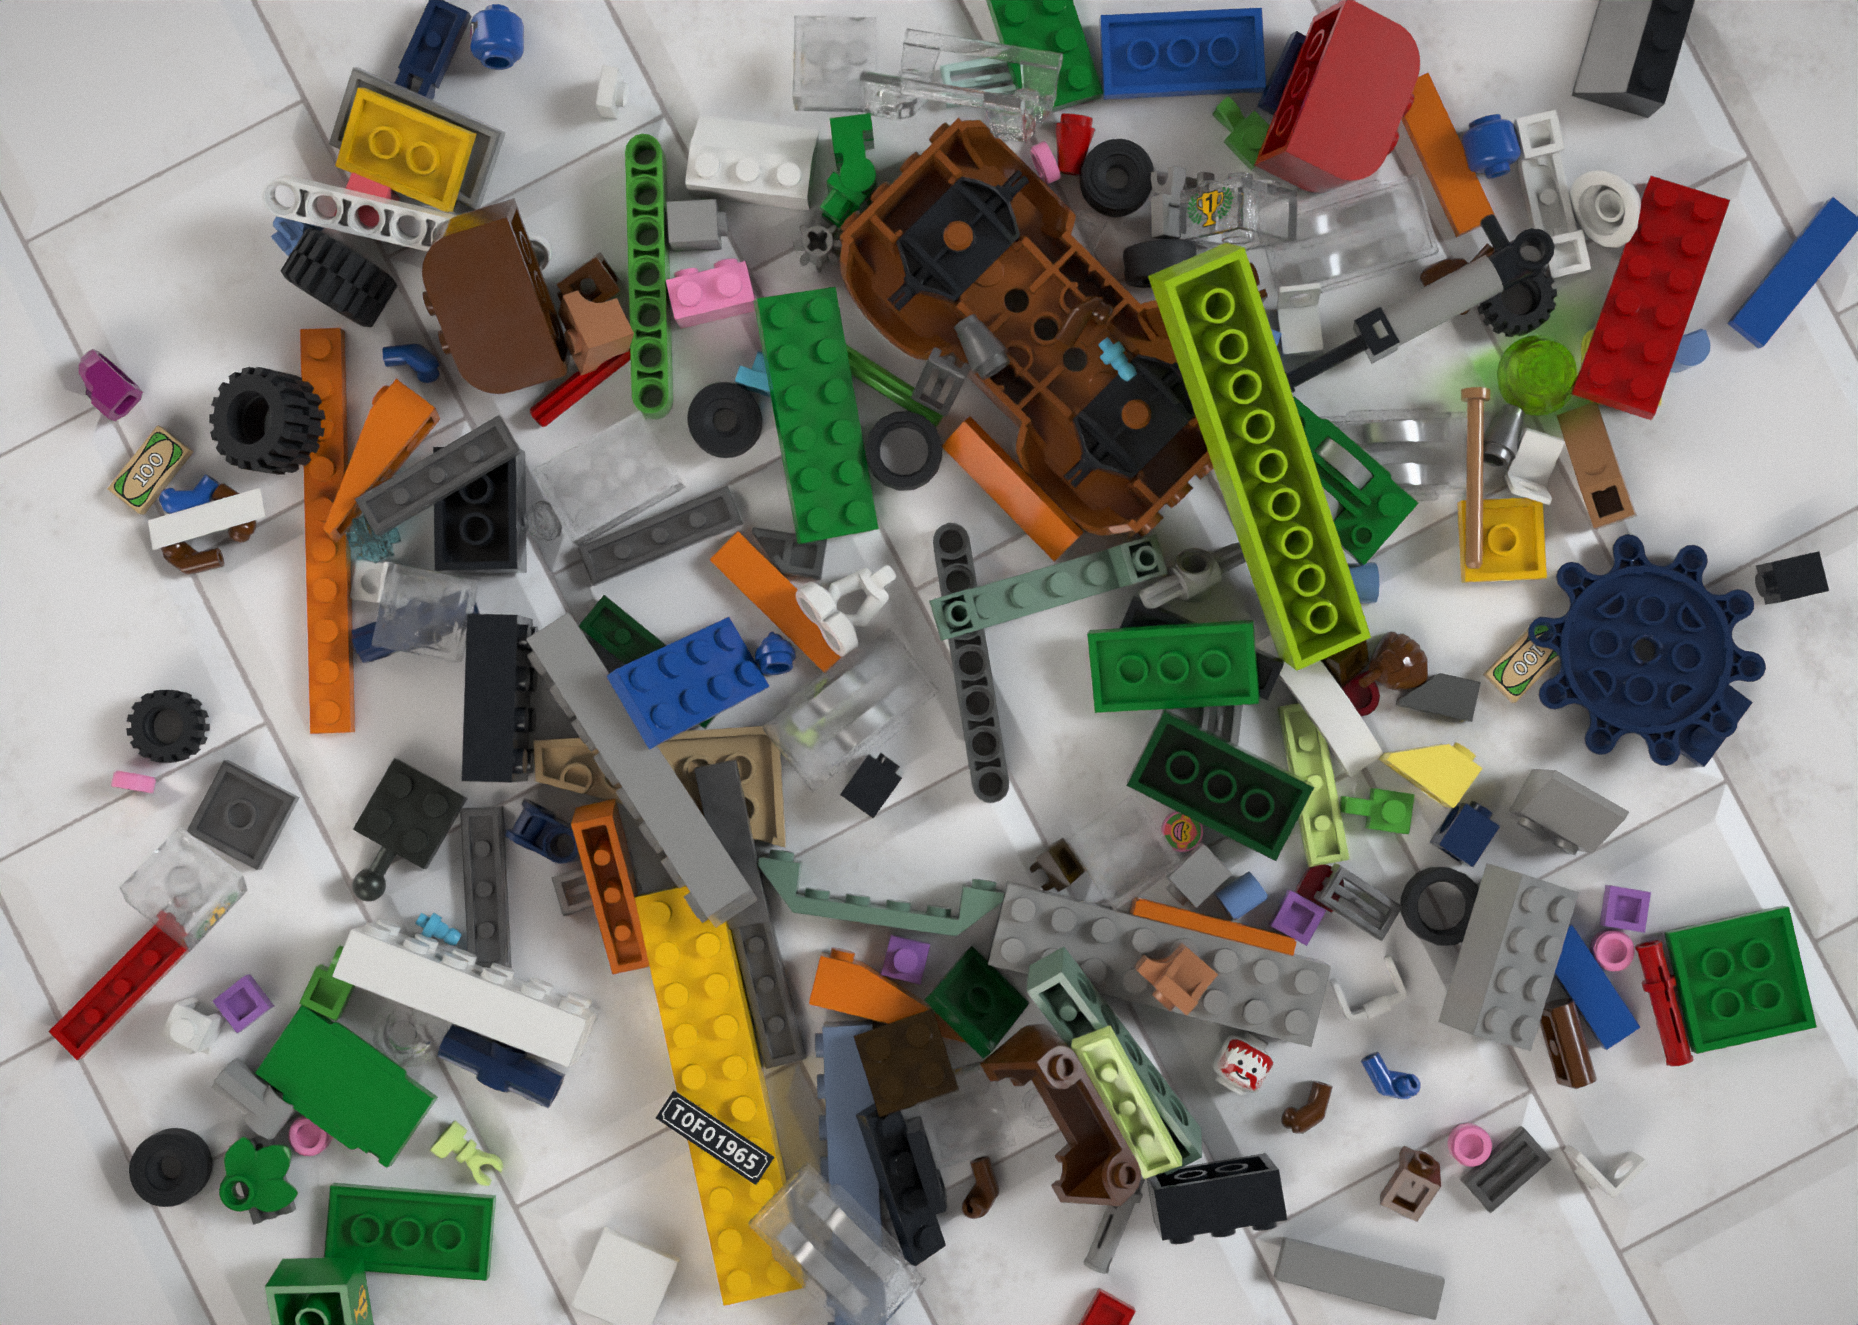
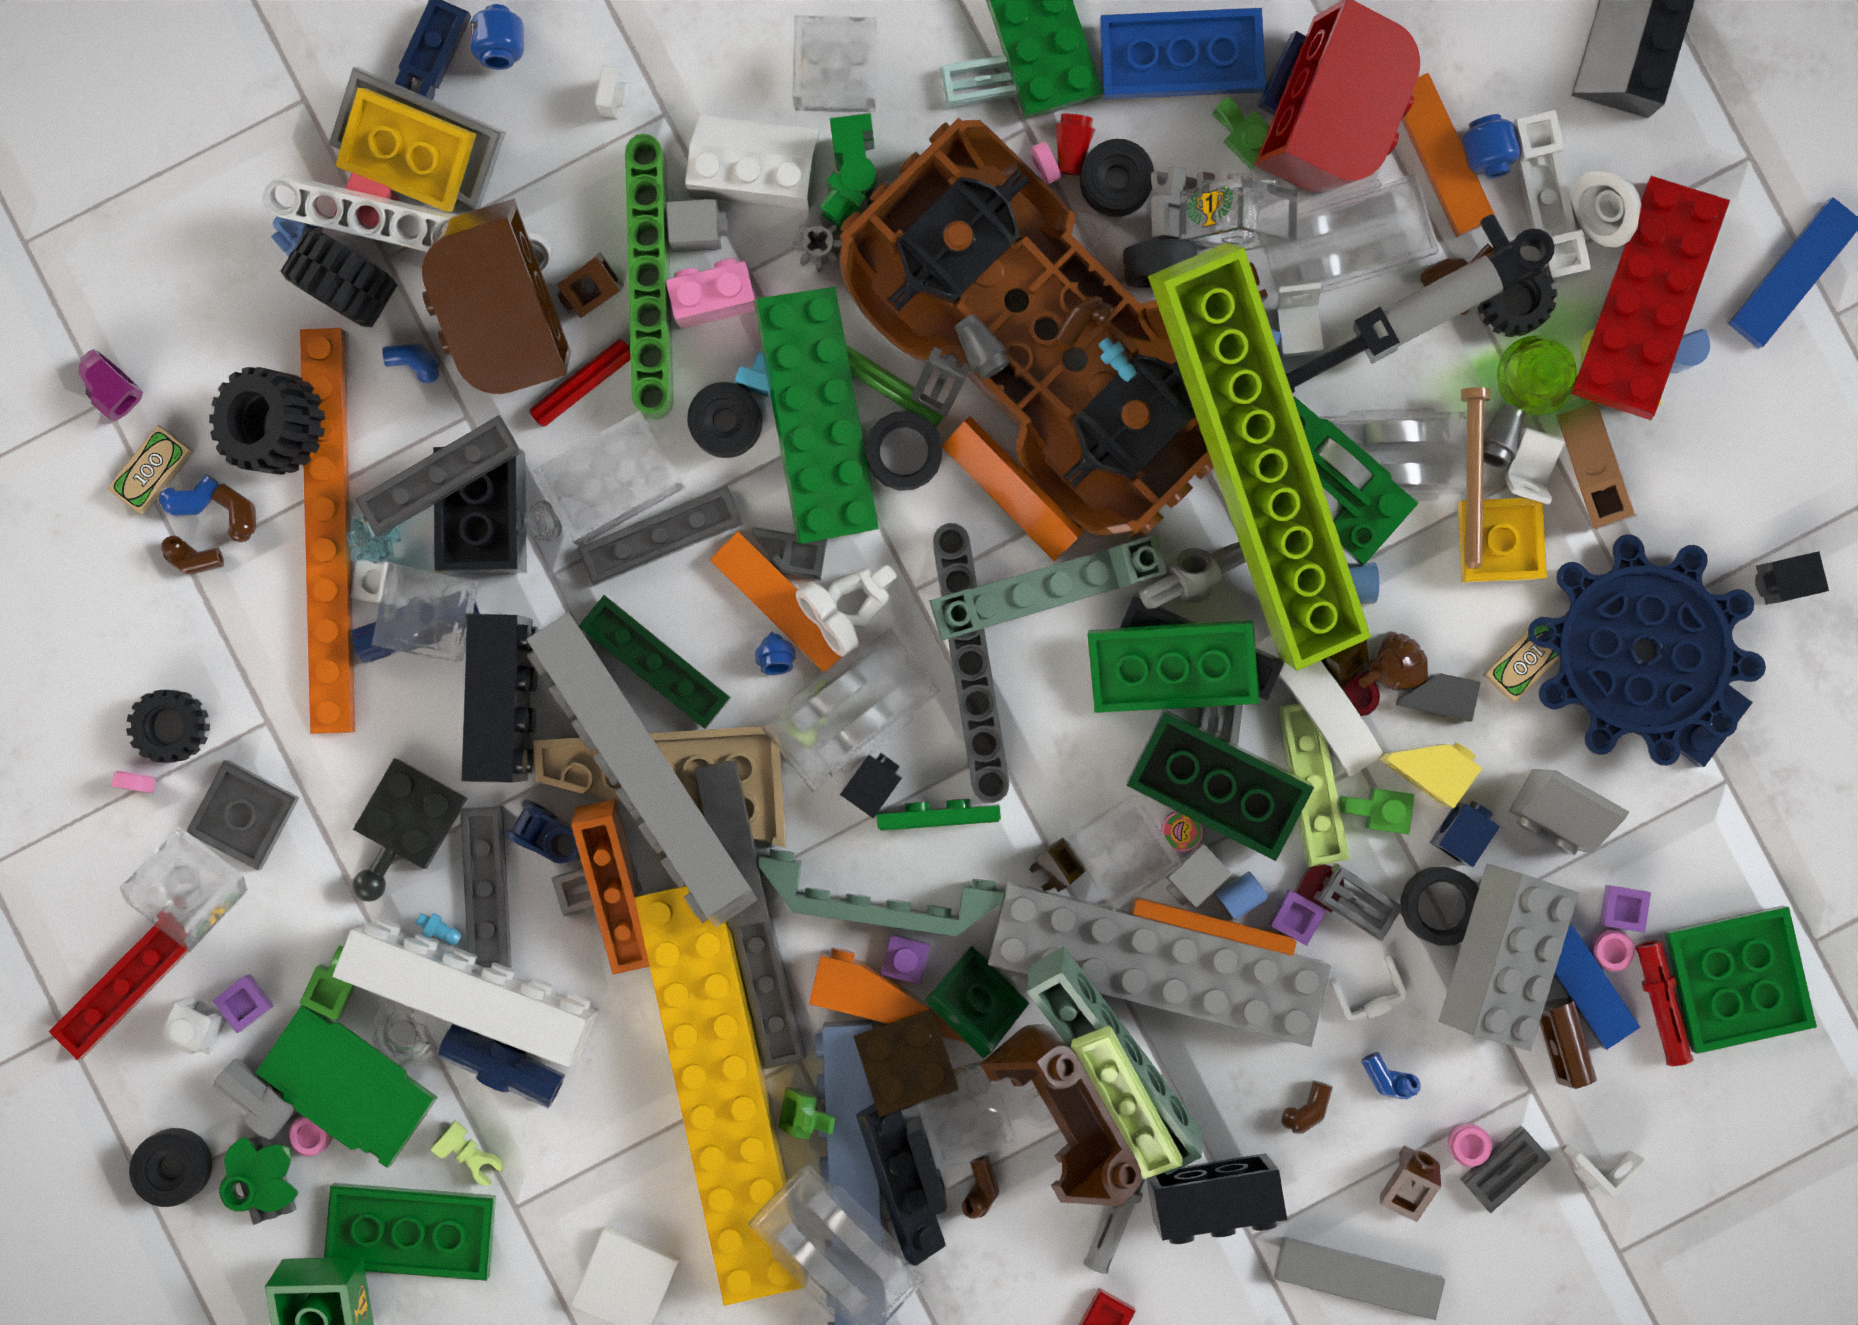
(206, 518): white sticker -> none
(387, 440): orange slope -> none
(594, 330): nougat brick -> none
(687, 682): blue plate -> none
(714, 1137): black sticker -> none
(801, 1115): none -> bright green plate
(956, 813): none -> green plate
(1009, 115): clear piece -> none
(1177, 978): nougat brick -> none
(1243, 1063): white head -> none

